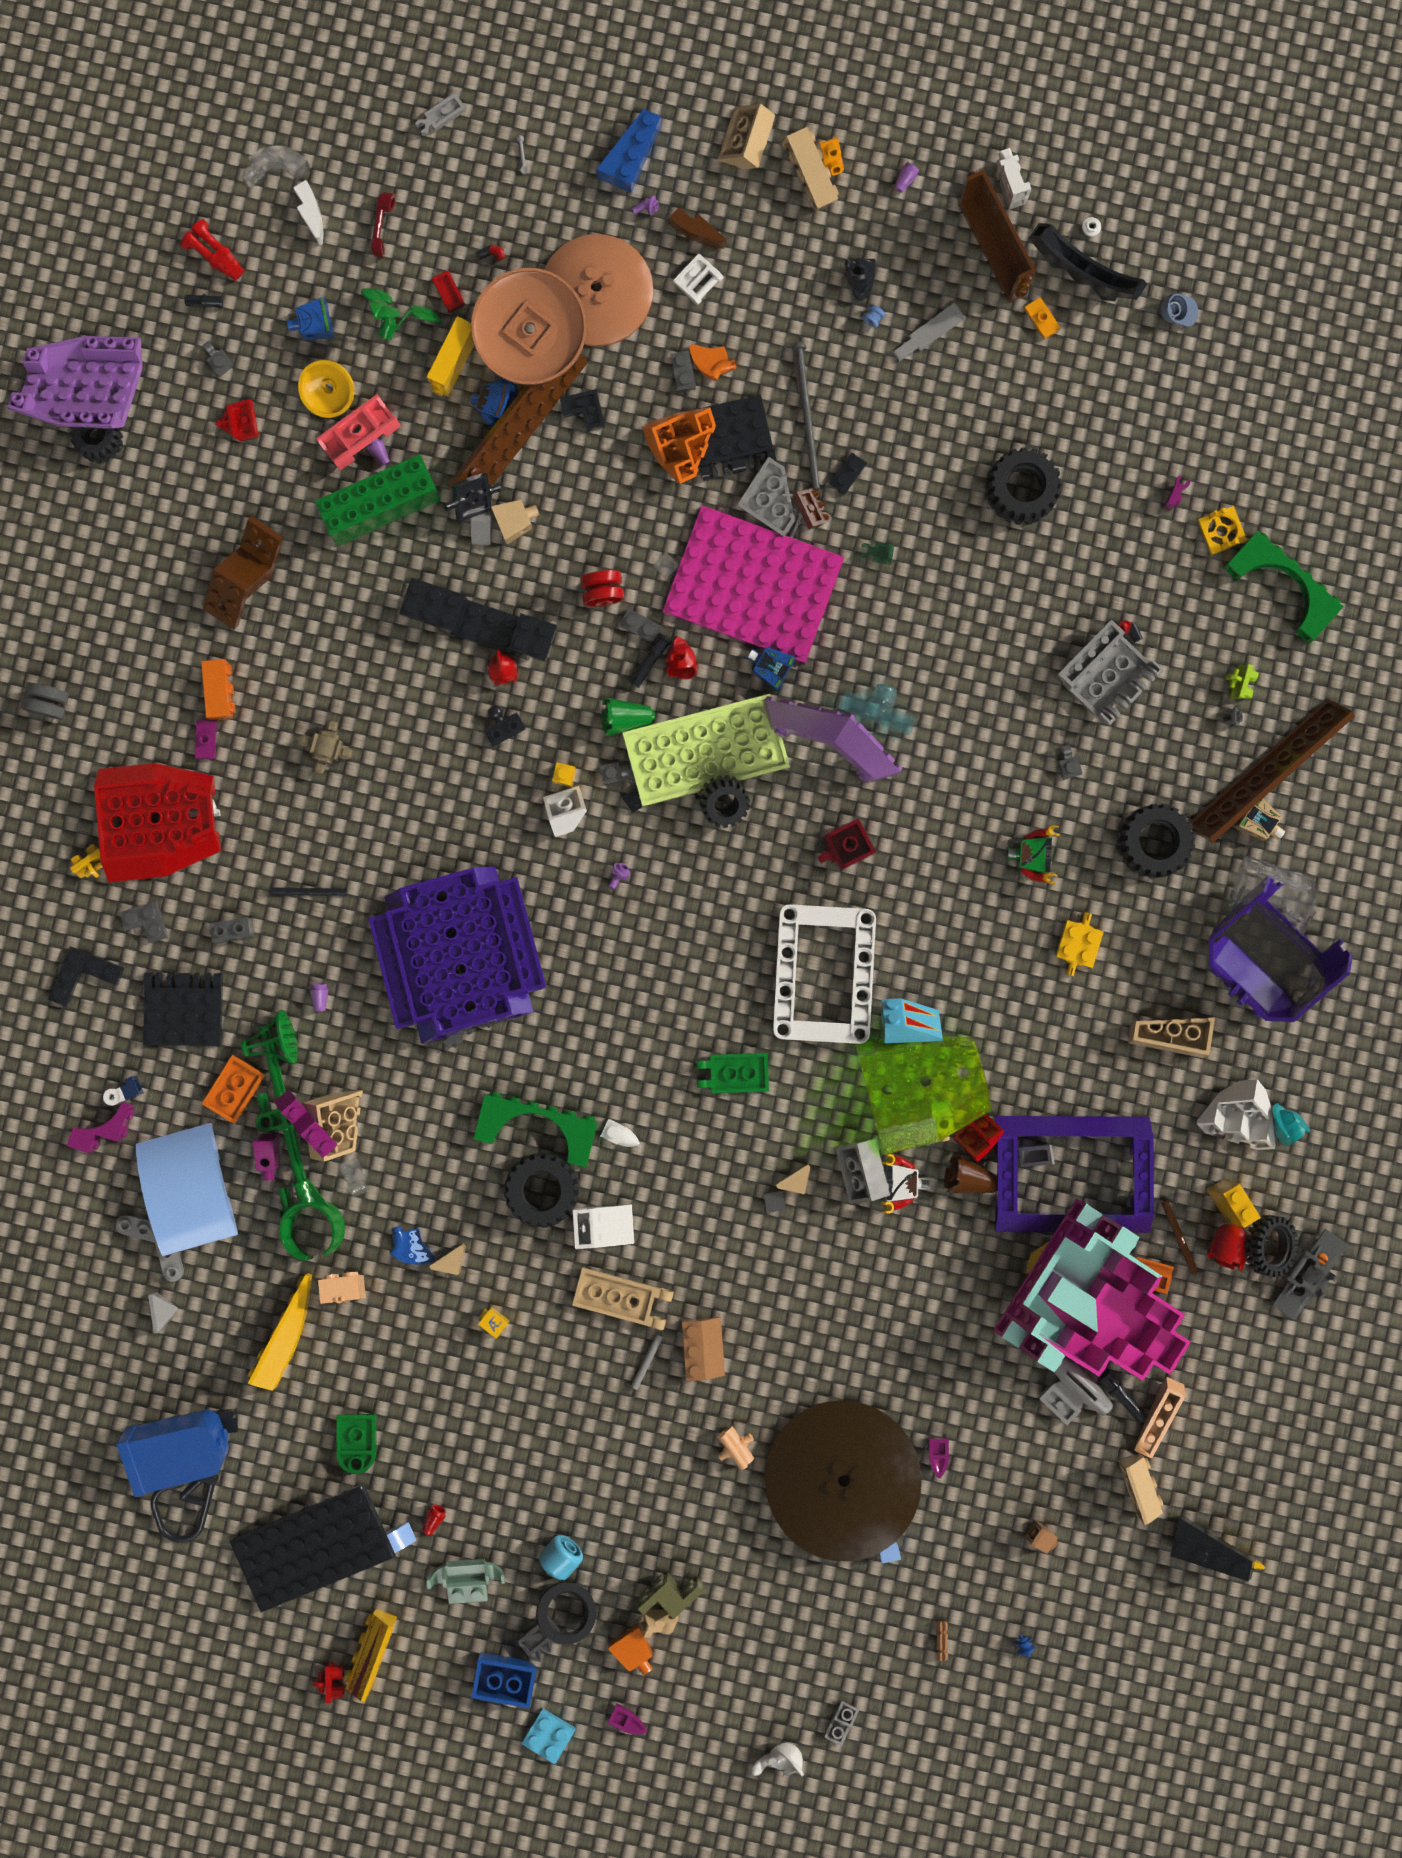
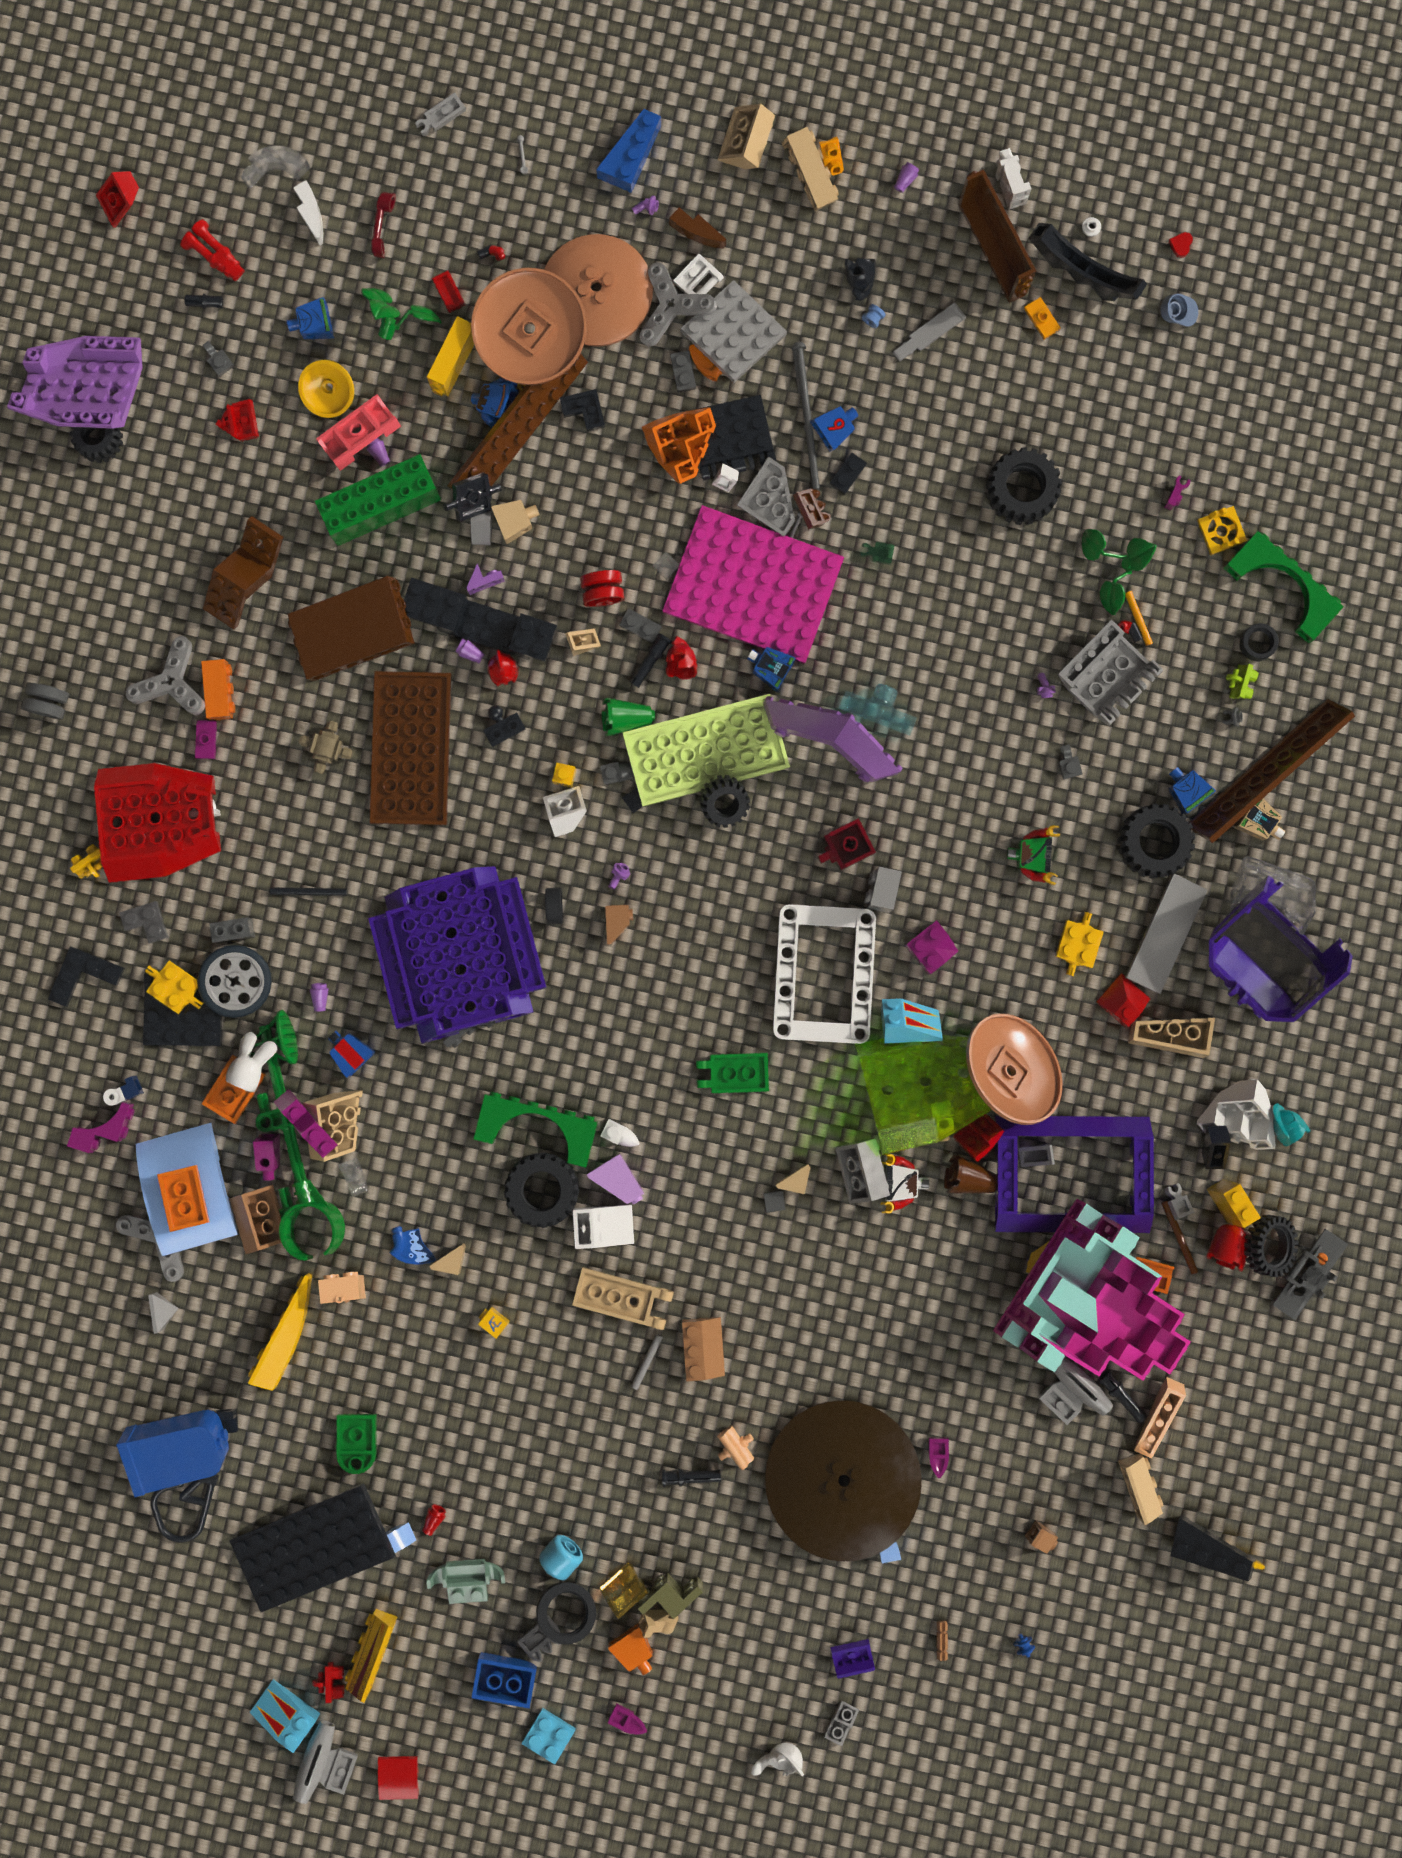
(117, 195): none -> red slope
(173, 987): none -> yellow plate
(175, 669): none -> light grey piece
(183, 1198): none -> orange plate
(211, 967): none -> wedge
(246, 1071): none -> white piece
(257, 1218): none -> medium nougat slope
(284, 1715): none -> medium azure slope
(323, 1765): none -> light grey plate
(349, 1053): none -> torso
(351, 628): none -> reddish brown panel
(398, 1777): none -> red slope
(410, 748): none -> reddish brown plate
(469, 651): none -> medium lavender cone
(479, 583): none -> medium lavender slope
(554, 905): none -> black tyre
(582, 641): none -> tan slope
(617, 921): none -> medium nougat slope
(618, 1179): none -> lavender slope
(623, 1590): none -> clear yellow slope
(680, 1477): none -> black pin
(684, 305): none -> light grey piece
(726, 478): none -> white slope
(735, 333): none -> light grey plate
(834, 426): none -> blue torso
(852, 1658): none -> dark purple bracket
(883, 889): none -> light grey brick
(932, 947): none -> magenta slope
(1035, 1078): none -> nougat dish
(1046, 690): none -> medium lavender plate
(1123, 1001): none -> red slope
(1138, 618): none -> light orange bar
(1139, 555): none -> green plant
(1166, 933): none -> light grey tile
(1179, 1205): none -> light grey plate
(1181, 244): none -> red tile
(1189, 790): none -> blue torso
(1216, 1147): none -> black brick
(1269, 631): none -> black tyre

